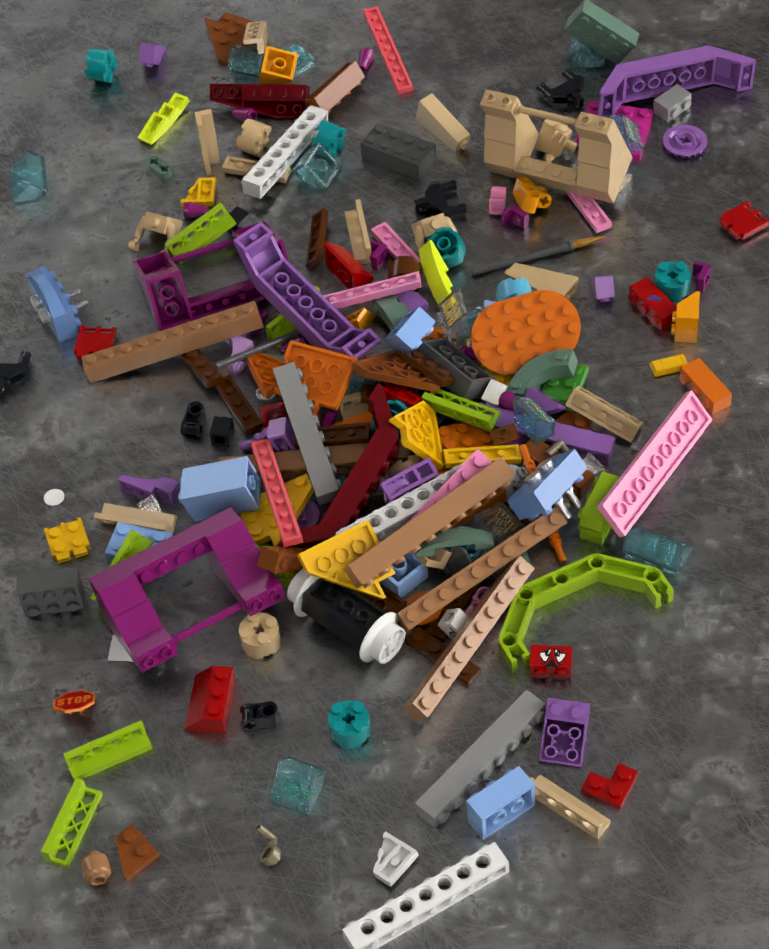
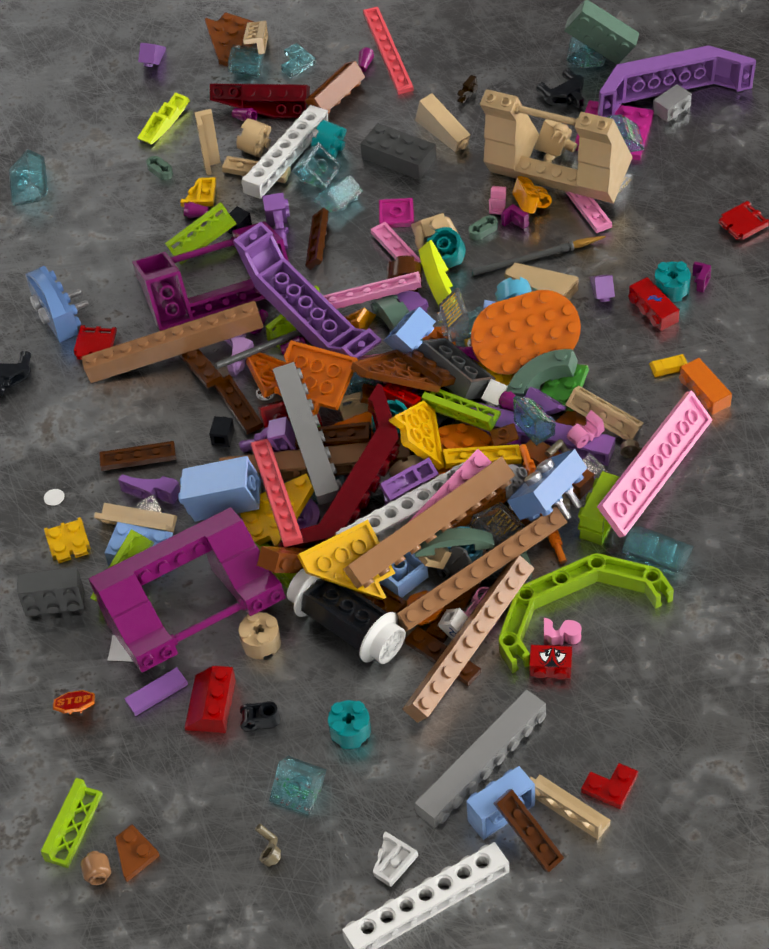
(100, 65): teal brick -> none
(109, 752): lime fence -> none
(137, 455): none -> reddish brown plate
(156, 223): tan torso -> none
(156, 691): none -> medium lavender tile
(193, 419): black piece -> none
(276, 214): none -> medium lavender brick
(277, 66): light orange slope -> none
(330, 418): magenta tile -> none
(339, 194): none -> clear light blue slope
(345, 267): red slope -> none
(358, 234): tan fence -> none
(378, 255): magenta bracket -> none
(396, 212): none -> dark pink tile
(435, 201): black connector -> none
(469, 87): none -> dark brown plate
(483, 227): none -> sand green beam
(528, 830): none -> reddish brown plate
(564, 732): medium lavender slope -> none
(569, 632): none -> bright pink leg
(580, 435): none -> bright pink leg
(630, 448): none -> dark tan plate
(686, 319): light orange slope -> none
(694, 136): medium lavender gear -> none

